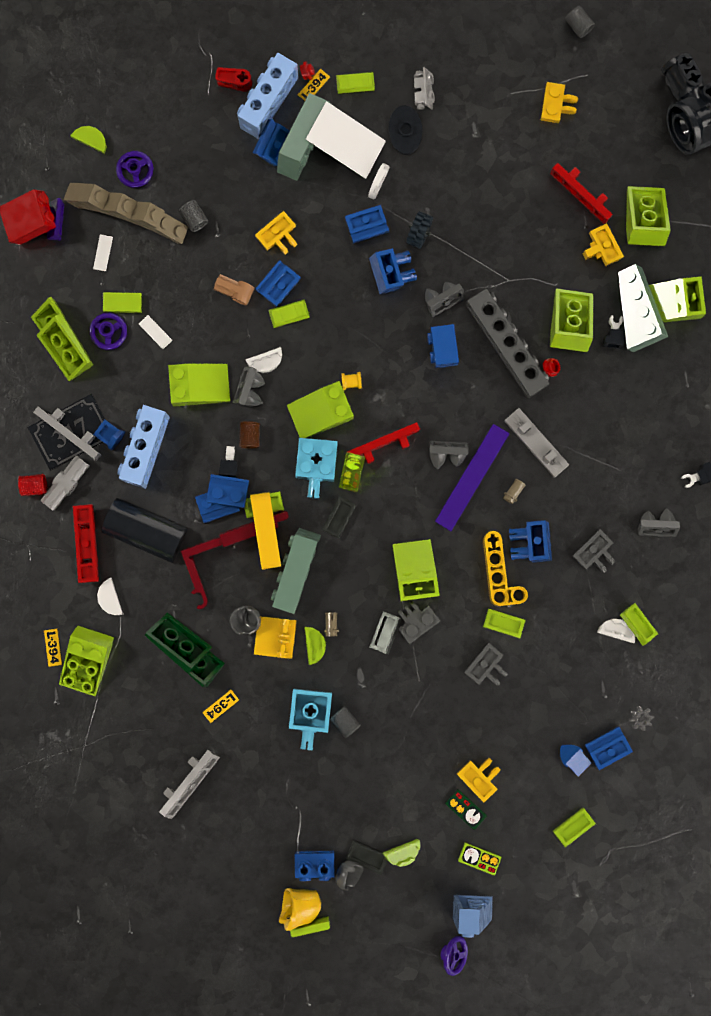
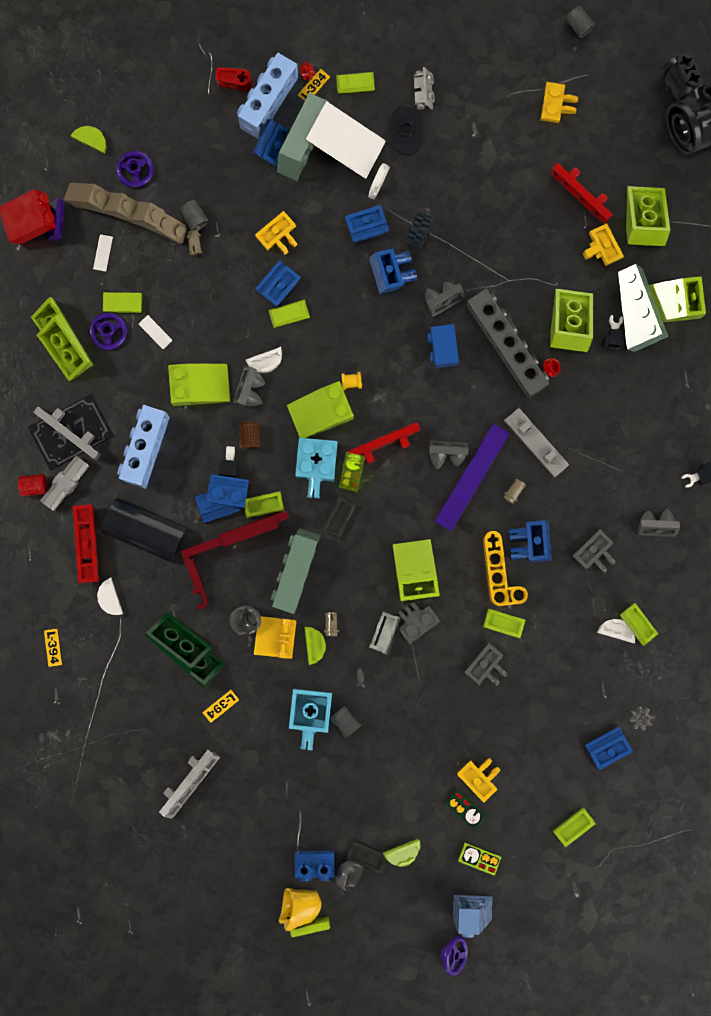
(85, 660): lime slope -> none
(109, 434): blue tile -> none
(194, 242): none -> dark tan pin
(238, 291): medium nougat piece -> none
(265, 530): yellow beam -> none
(574, 758): tile -> none

